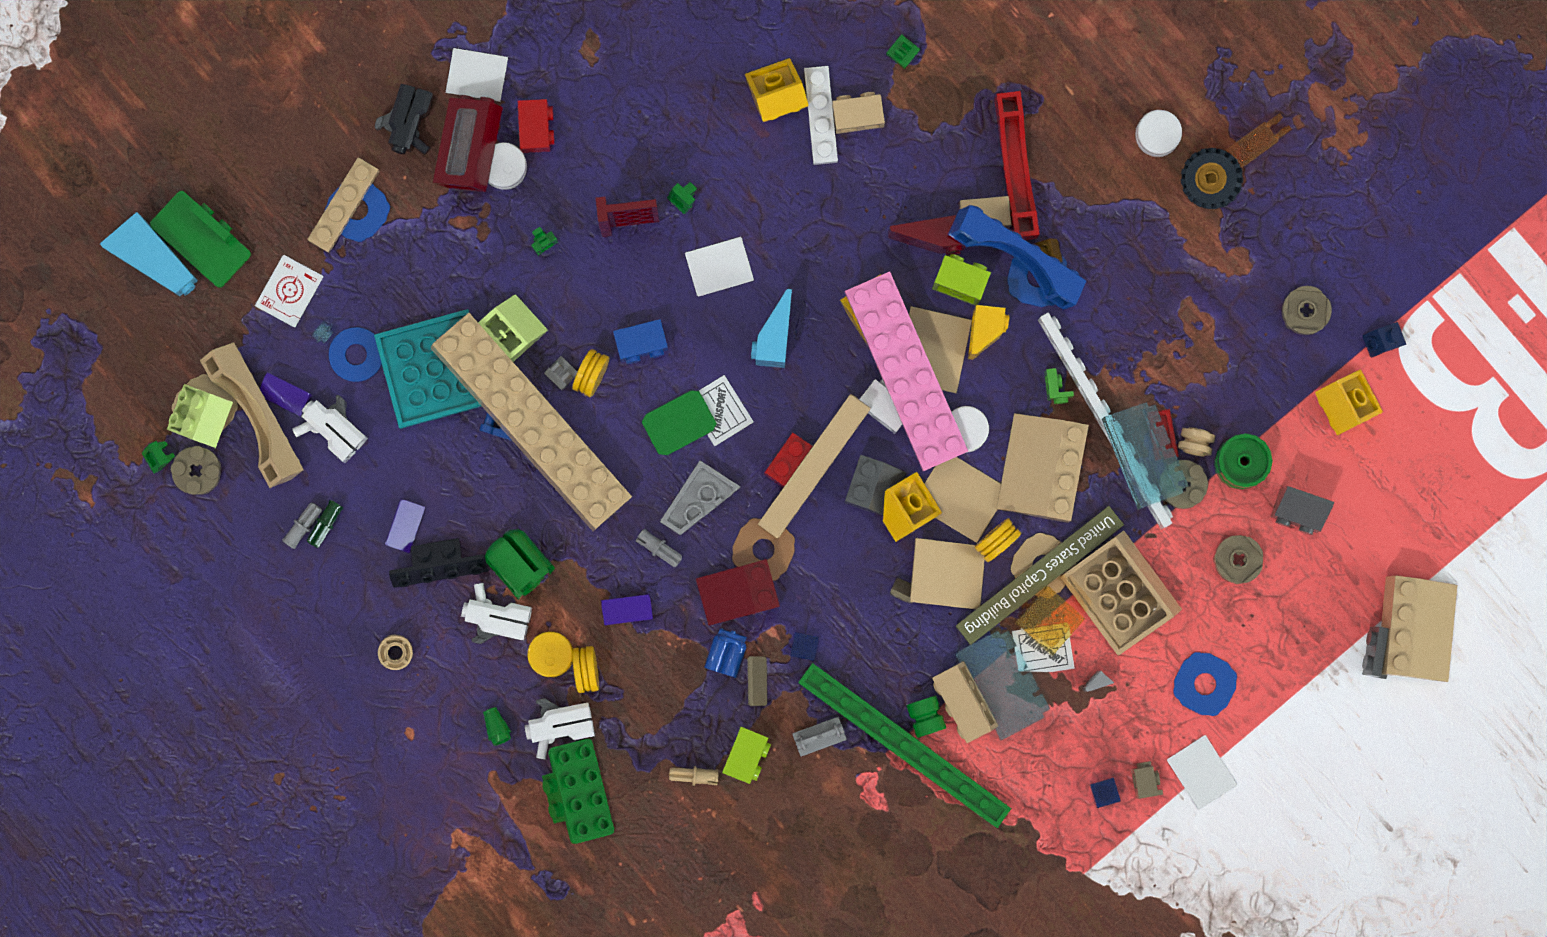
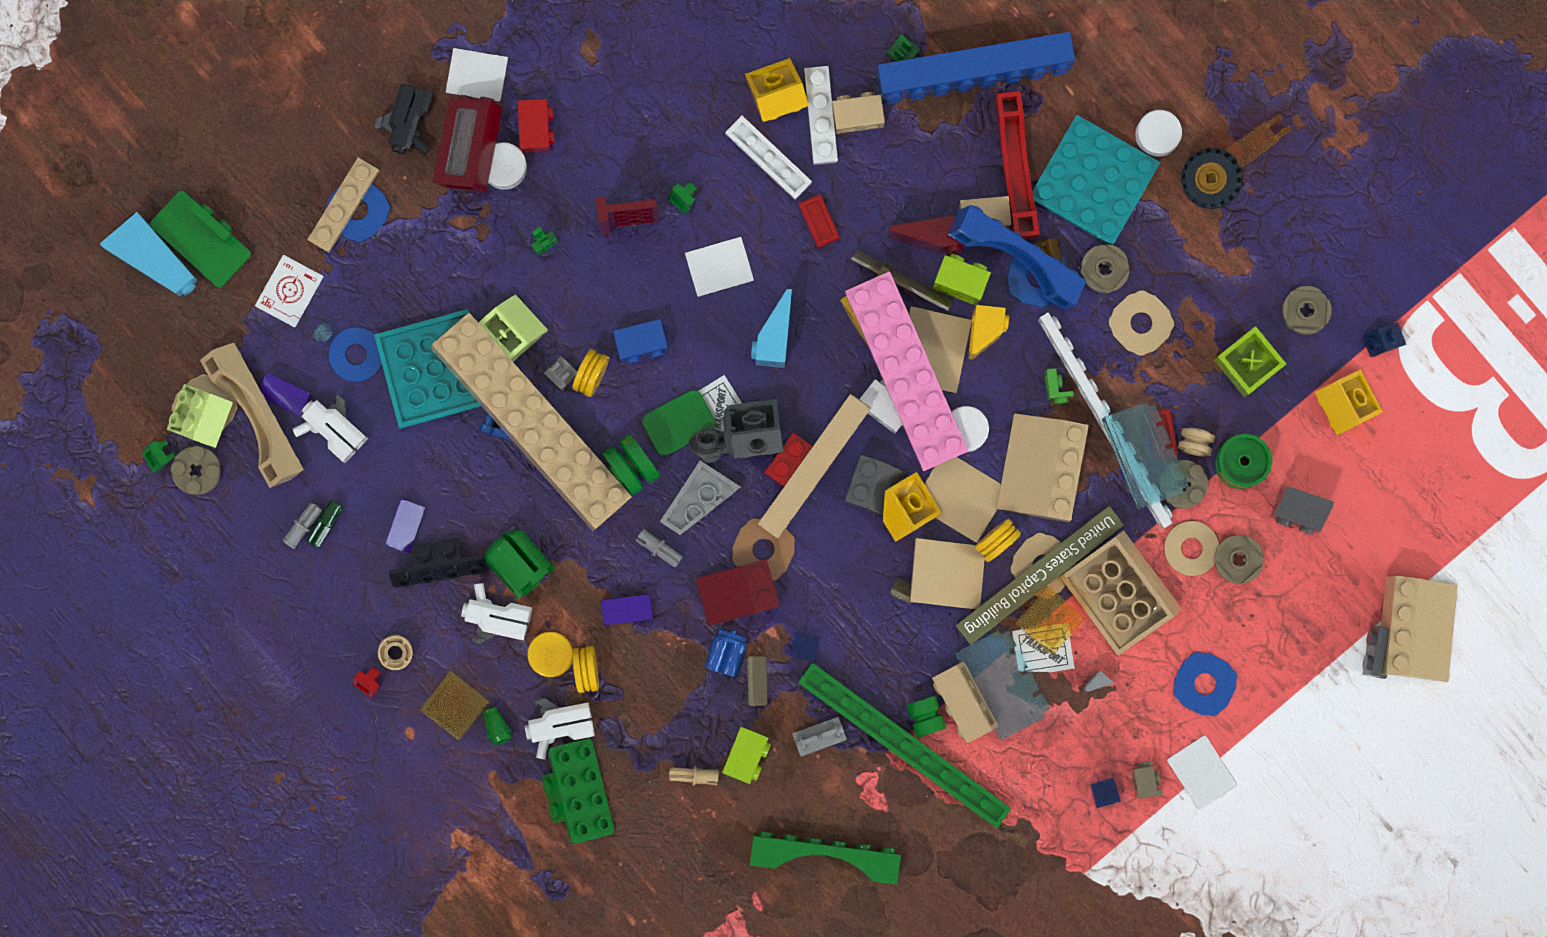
(367, 682): none -> red tile
(455, 705): none -> clear yellow brick
(628, 466): none -> green wheel
(747, 432): none -> dark grey brick
(768, 157): none -> white plate
(773, 852): none -> green arch
(819, 221): none -> red tile
(902, 280): none -> dark tan piece
(975, 68): none -> blue brick
(1094, 180): none -> teal plate
(1118, 266): none -> dark tan plate
(1121, 323): none -> tan piece
(1173, 545): none -> tan gear
(1250, 361): none -> lime brick

